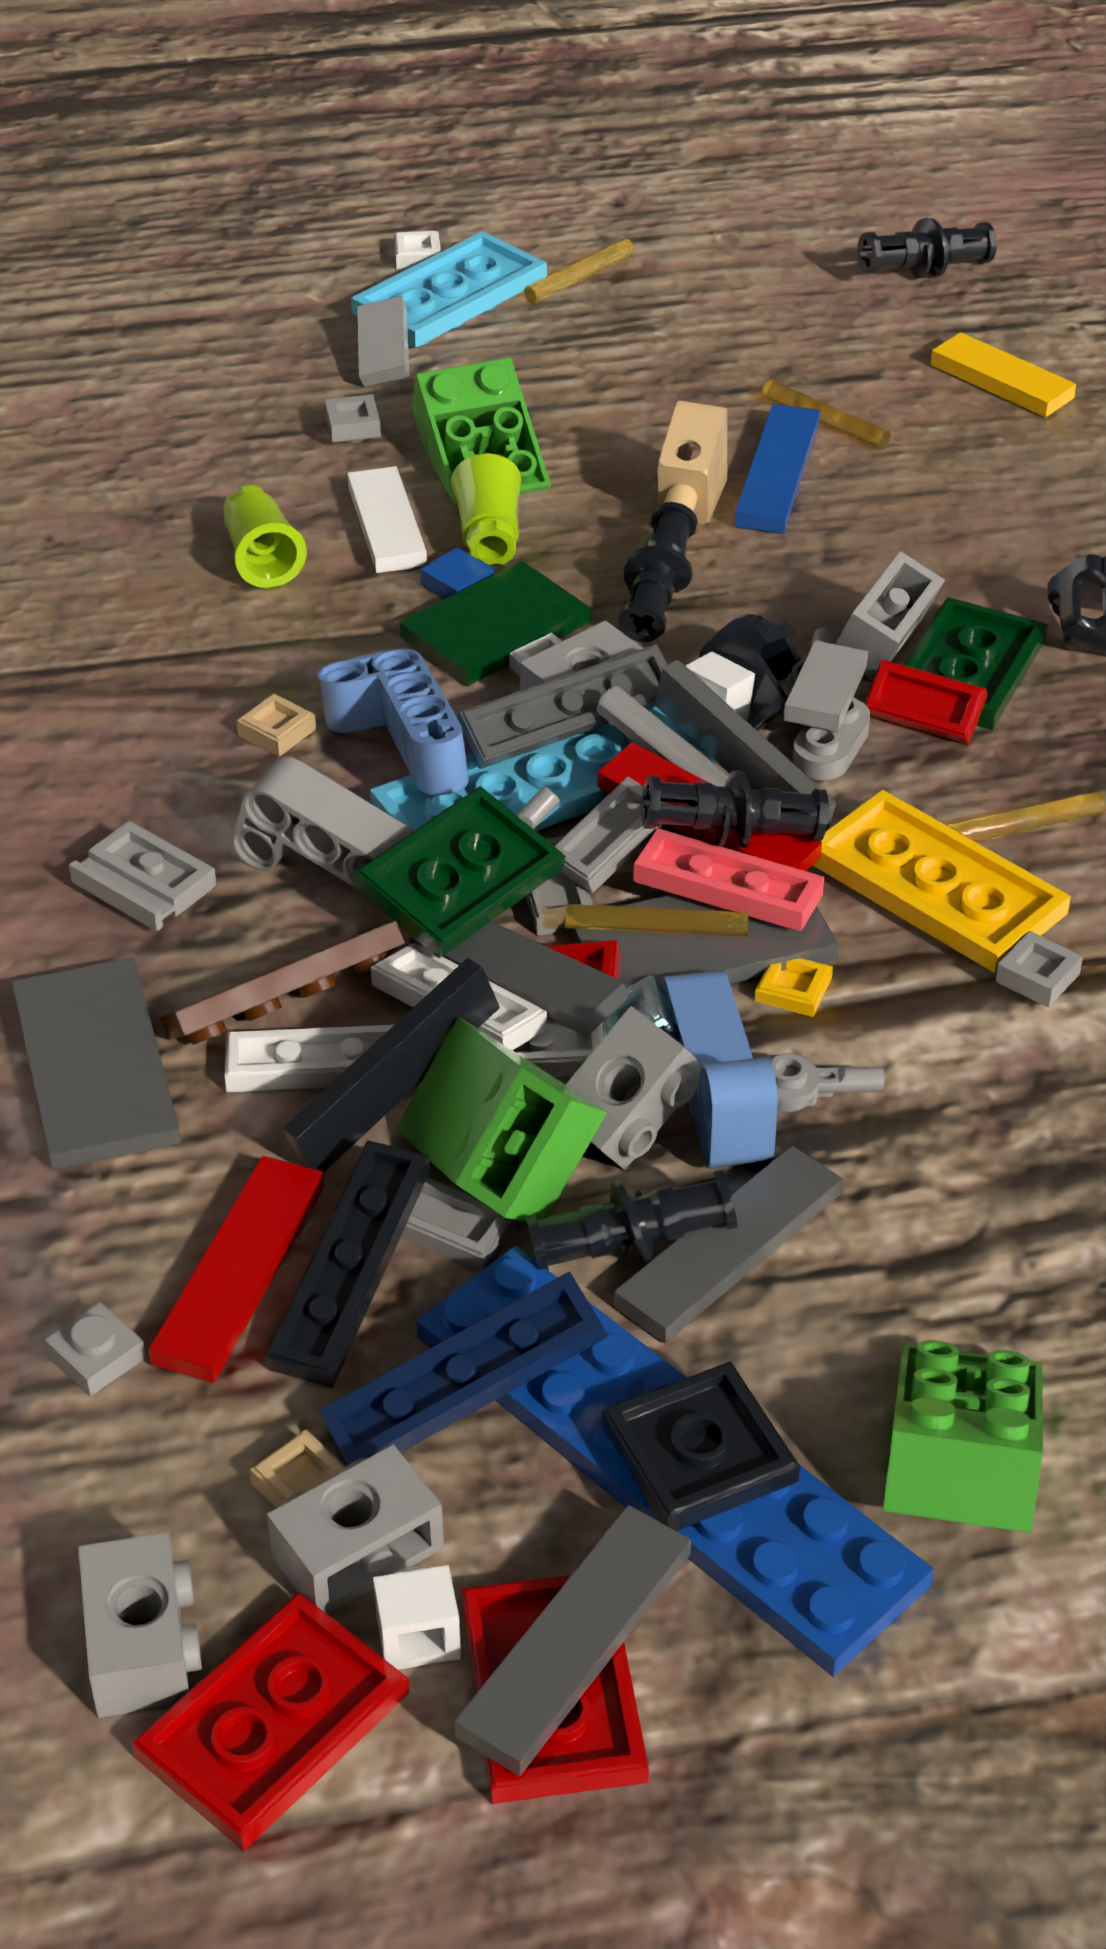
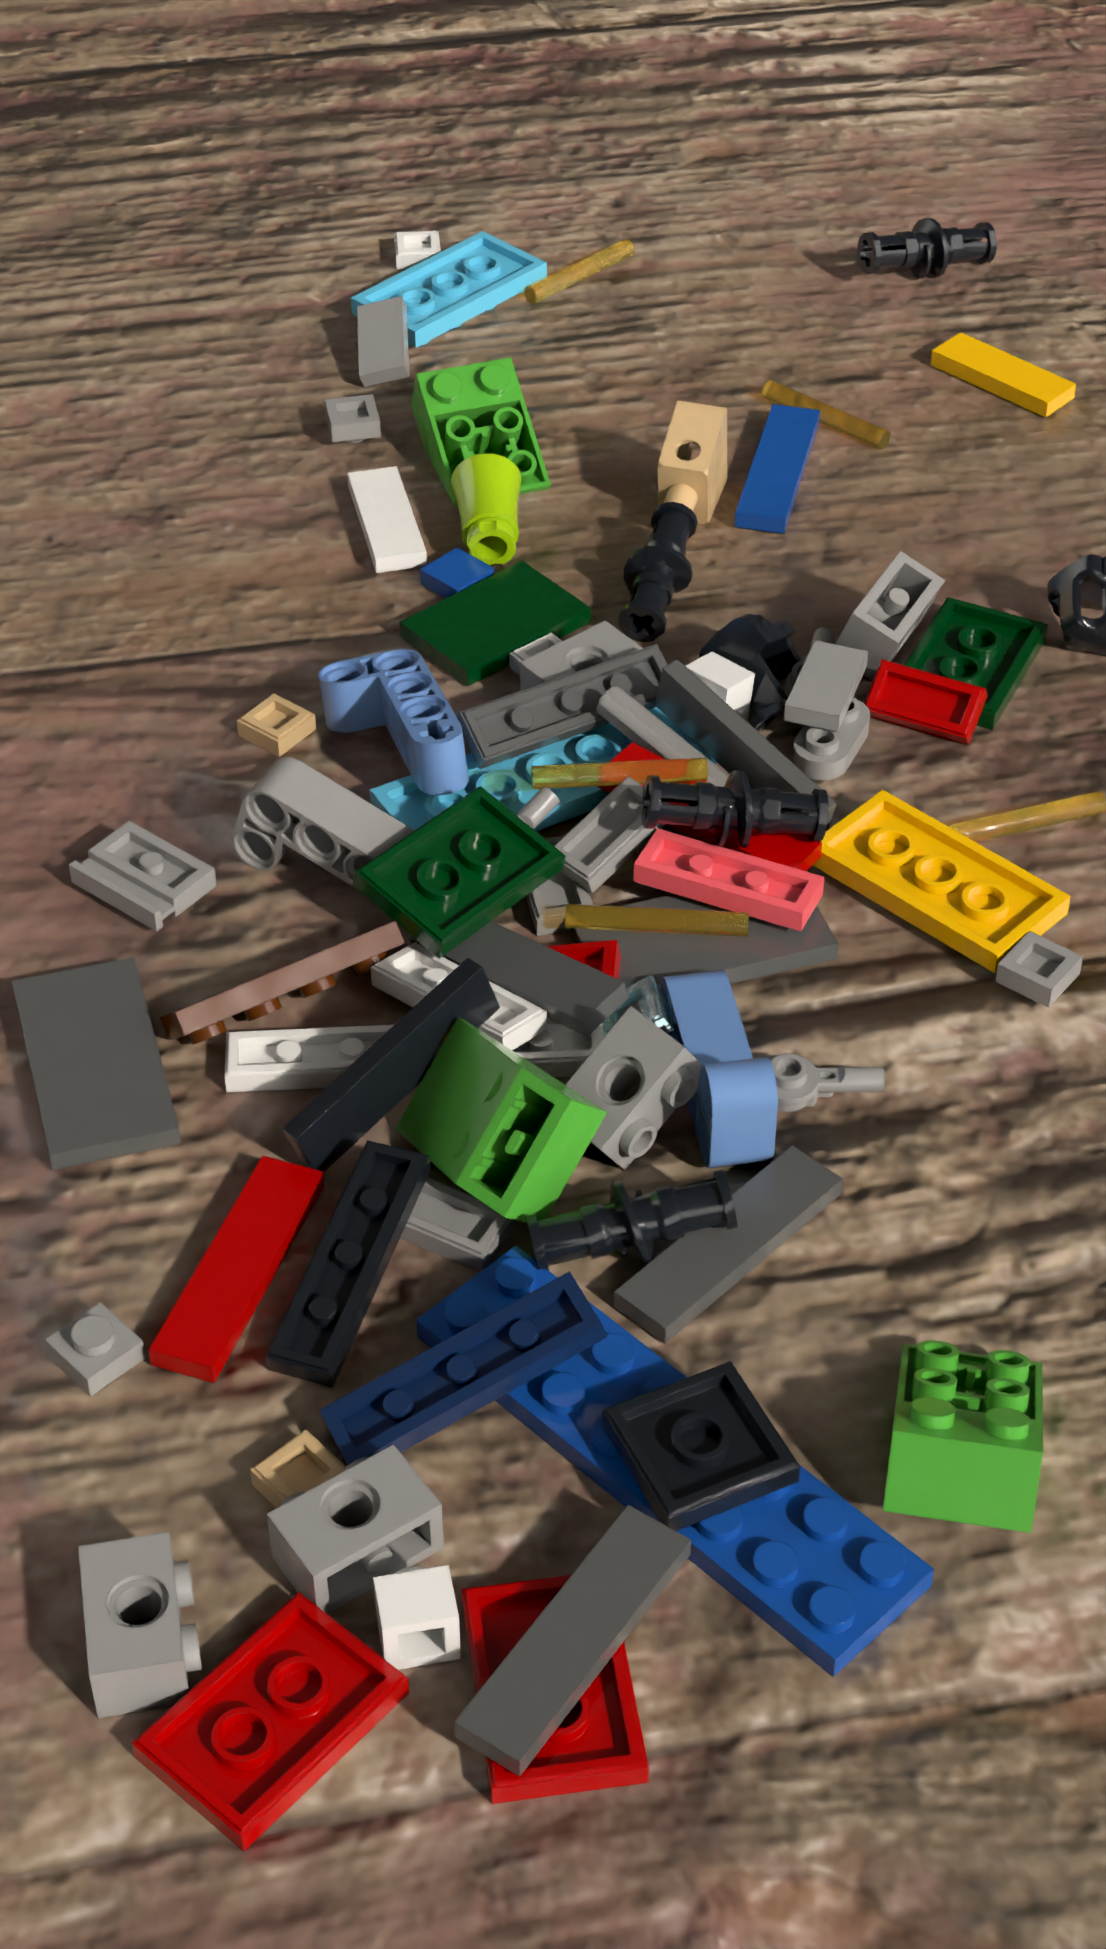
(264, 542): lime plant -> none
(615, 772): none -> clear yellow bar
(796, 988): yellow tile -> none

